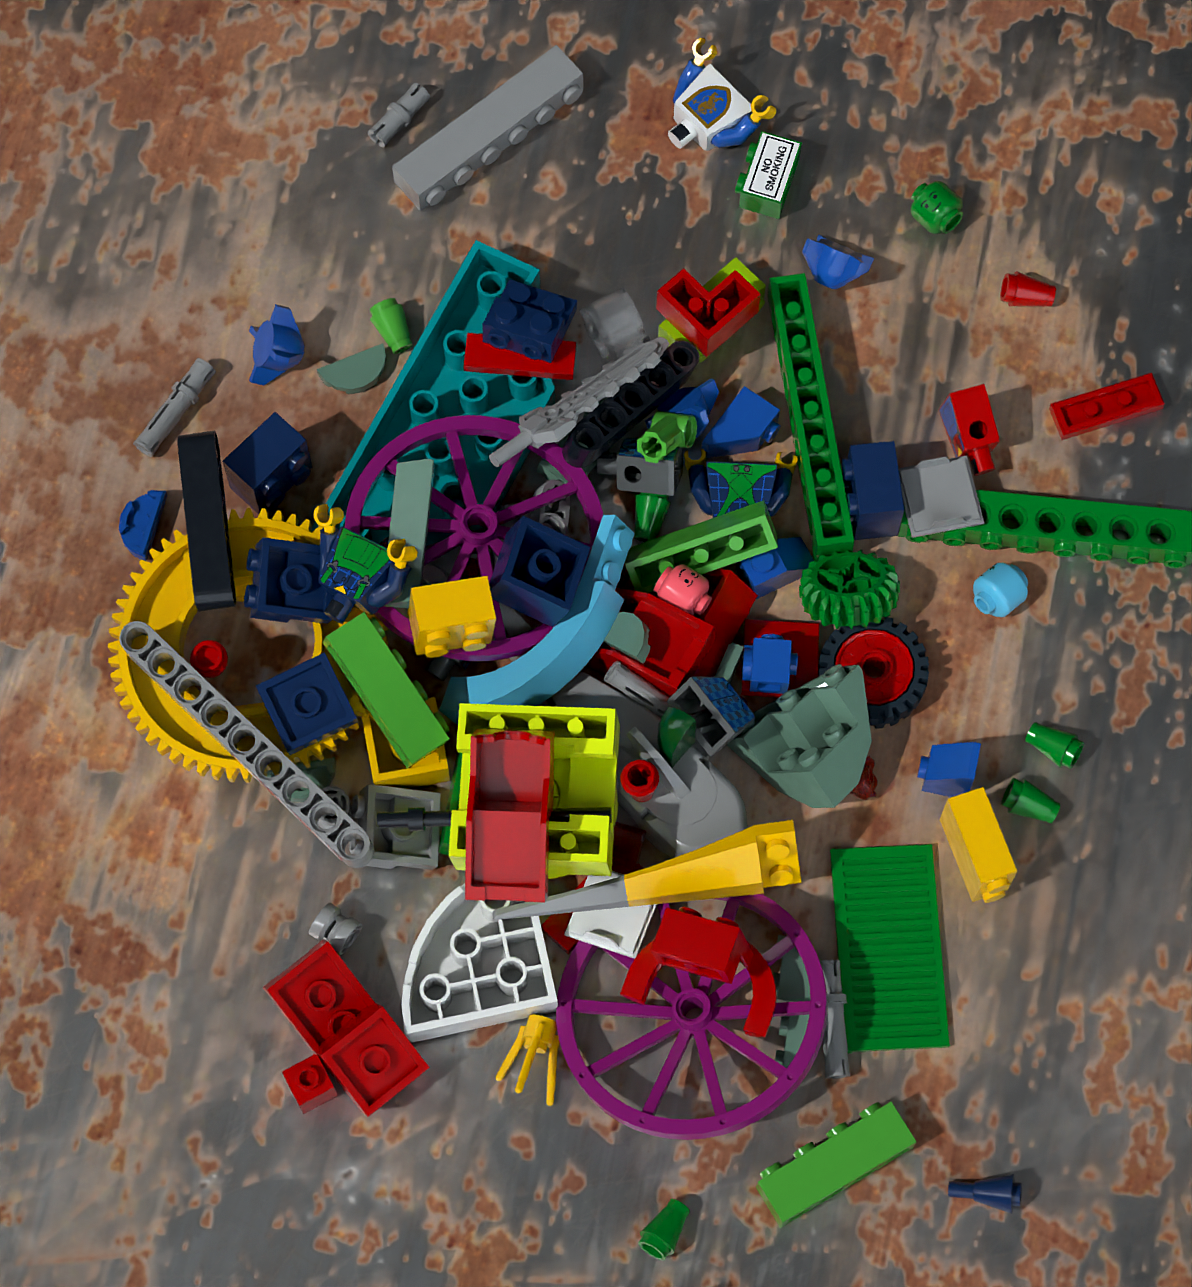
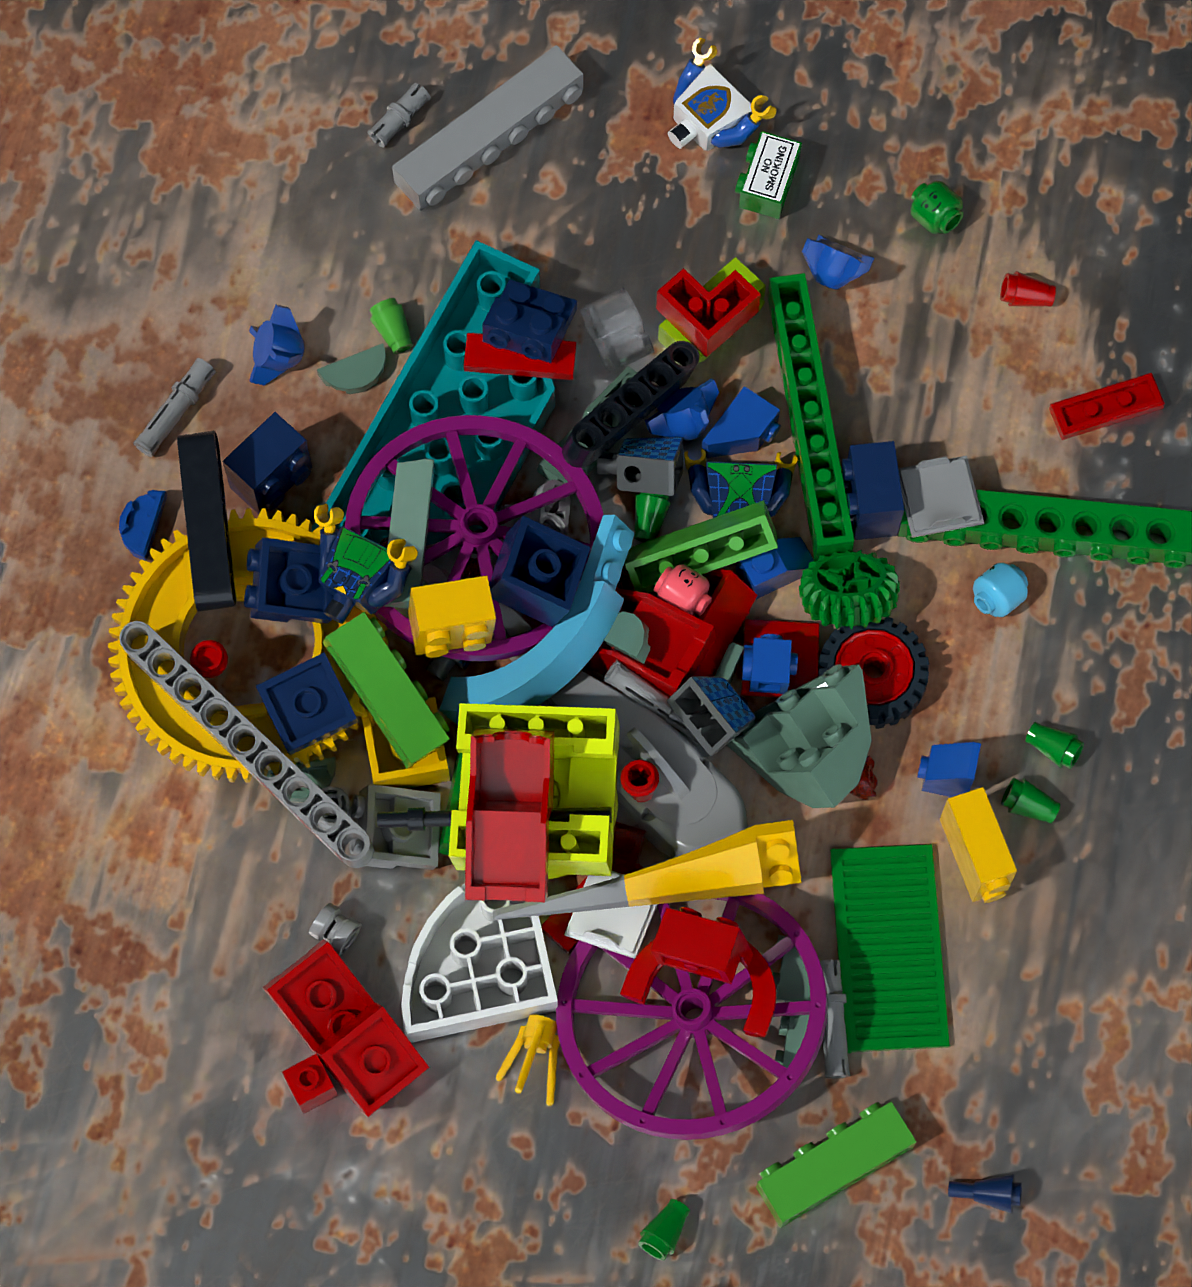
(556, 421): light grey bar -> none
(666, 434): bright green piece -> none
(675, 734): dark green brick -> none
(968, 414): red torso -> none

